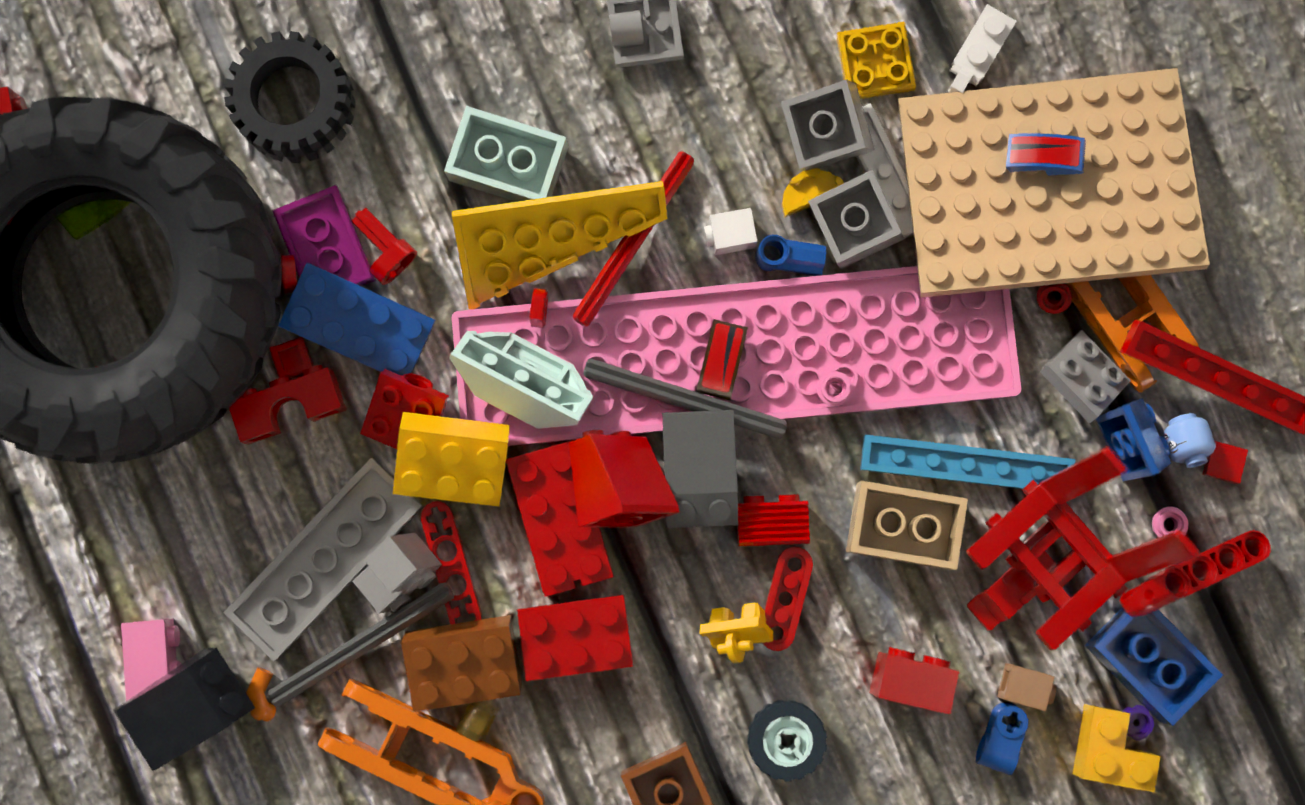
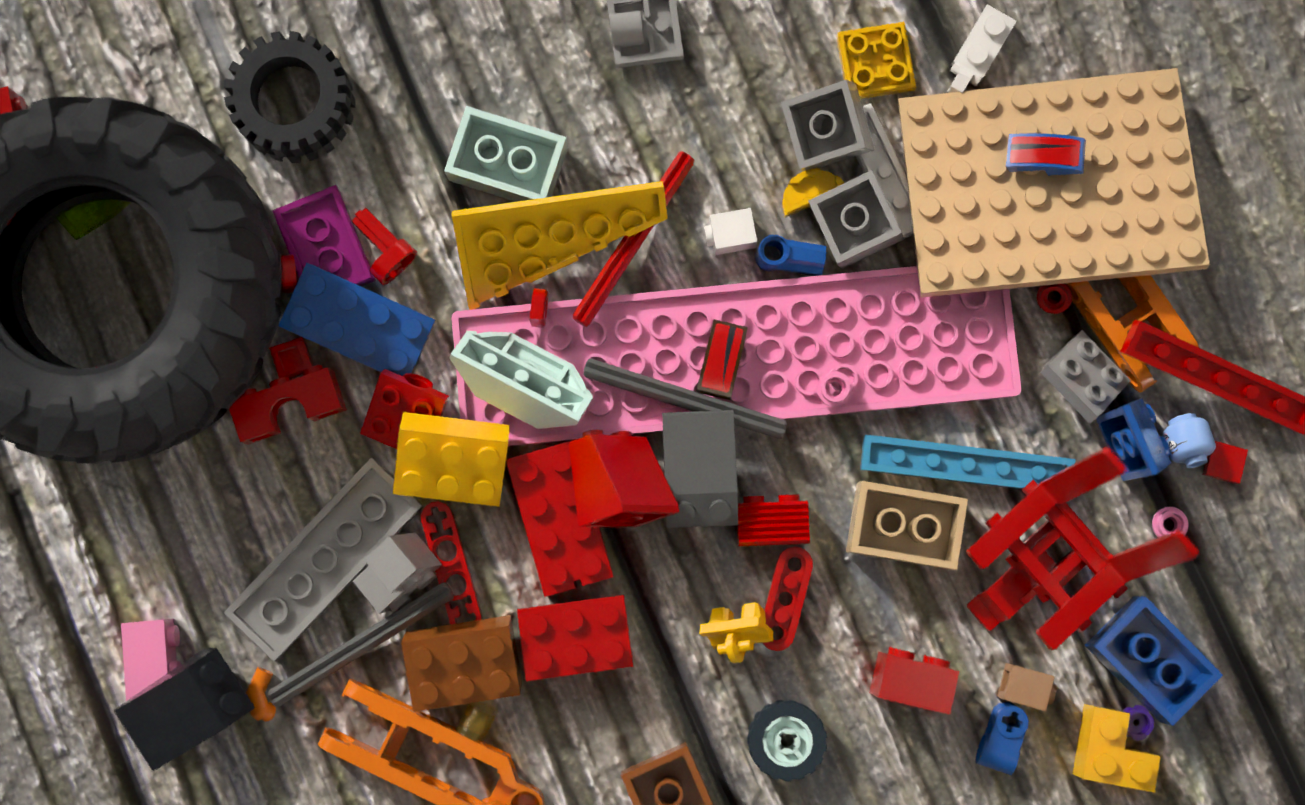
(1196, 573): red piece -> none

